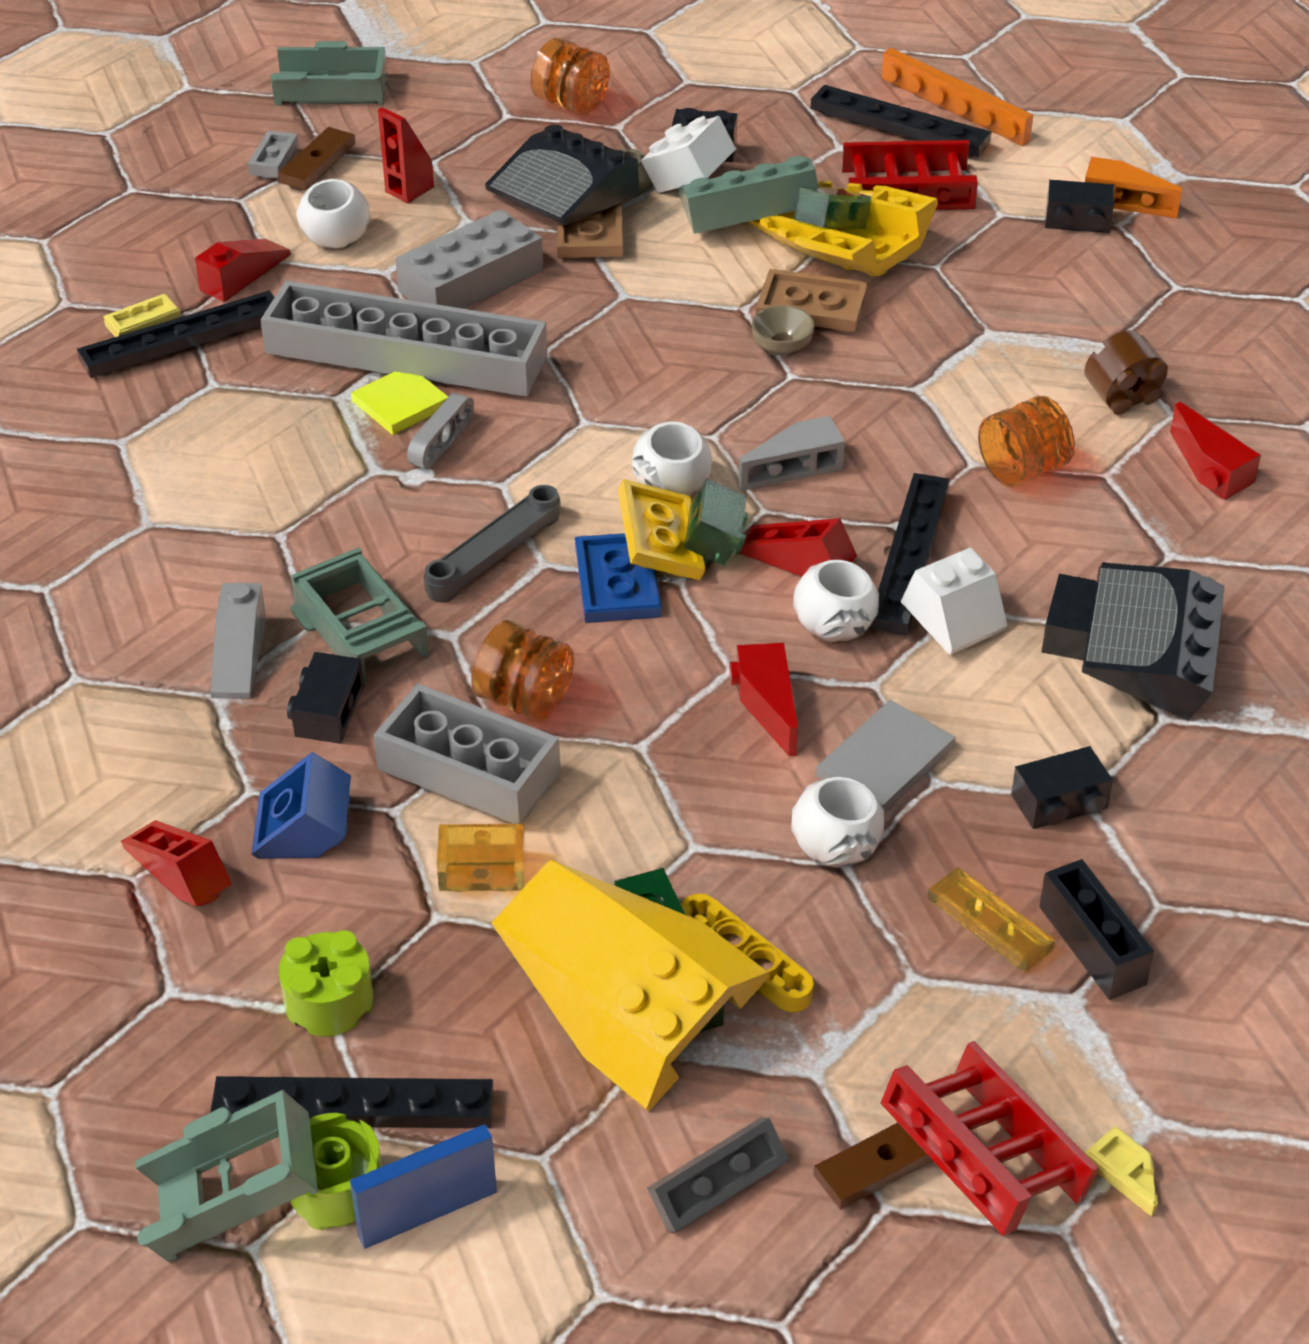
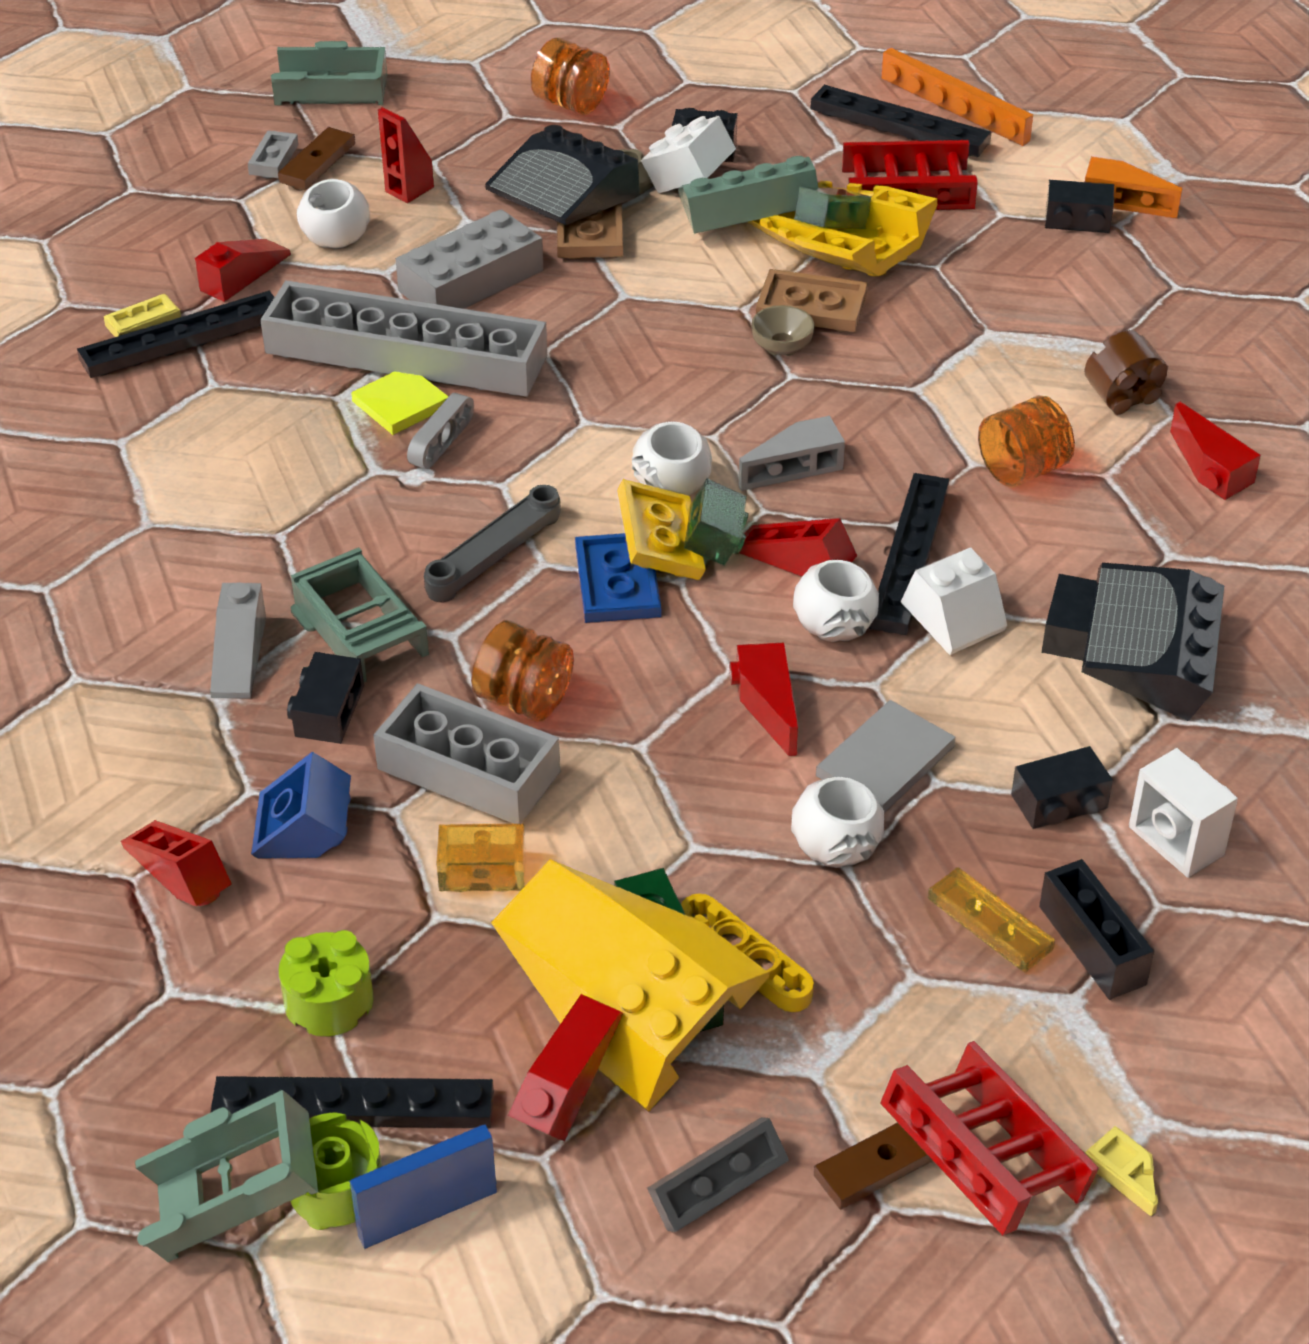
(566, 1068): none -> red slope
(1182, 812): none -> white brick

